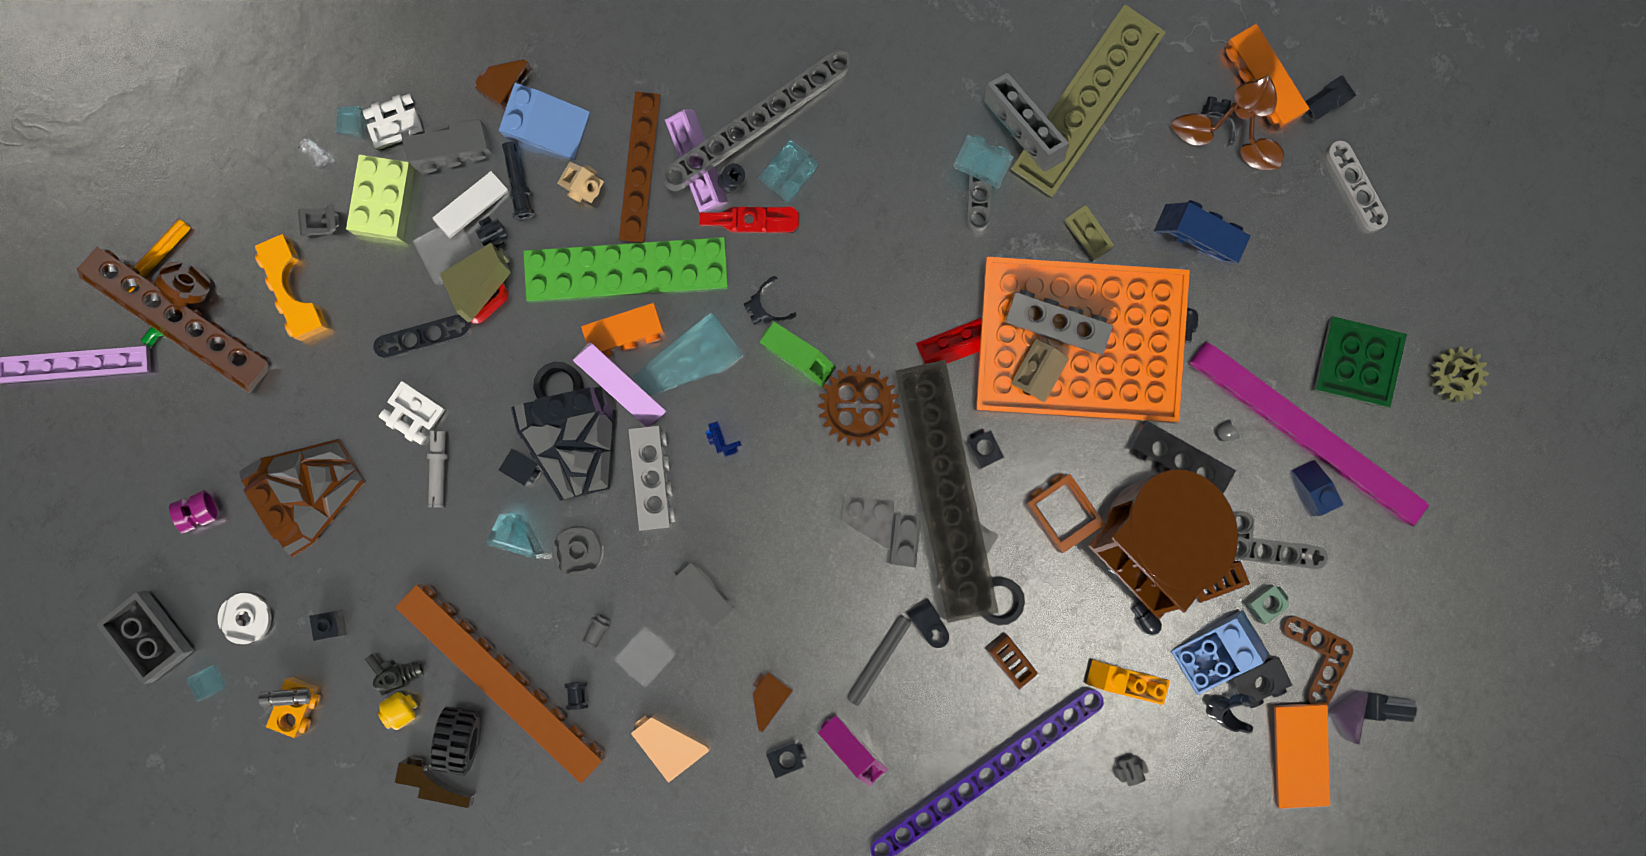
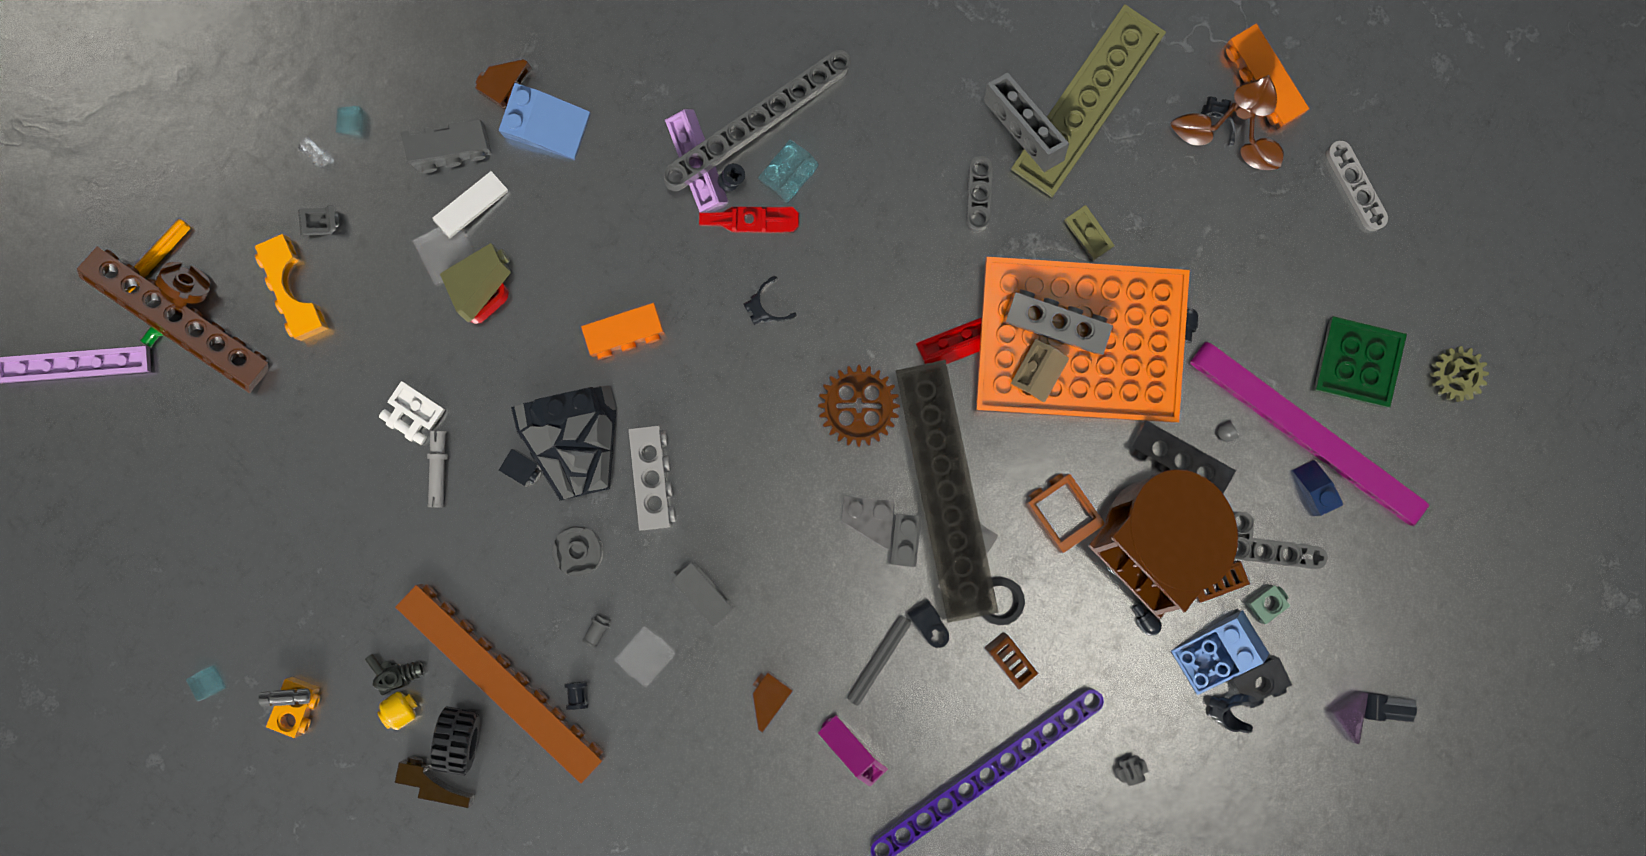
(144, 637): dark grey brick -> none
(189, 513): magenta wheel -> none
(231, 624): white plate -> none
(301, 491): wedge -> none
(327, 625): black brick -> none
(380, 198): yellowish green brick -> none
(387, 130): white plate -> none
(421, 333): black beam -> none
(491, 232): black gear -> none
(515, 536): clear light blue slope -> none
(519, 192): black pin -> none
(549, 368): black tyre -> none
(580, 182): tan brick -> none
(619, 385): lavender slope -> none
(625, 269): bright green plate -> none
(639, 167): reddish brown plate -> none
(668, 745): light nougat slope -> none
(695, 354): clear light blue wedge -> none
(716, 437): clear blue bracket -> none
(778, 767): black brick -> none
(798, 354): bright green slope -> none
(983, 160): clear light blue brick -> none
(995, 453): black brick -> none
(1127, 682): light orange slope -> none
(1203, 230): dark blue wedge -> none
(1302, 755): orange tile -> none
(1327, 650): reddish brown beam -> none
(1333, 95): black piece -> none

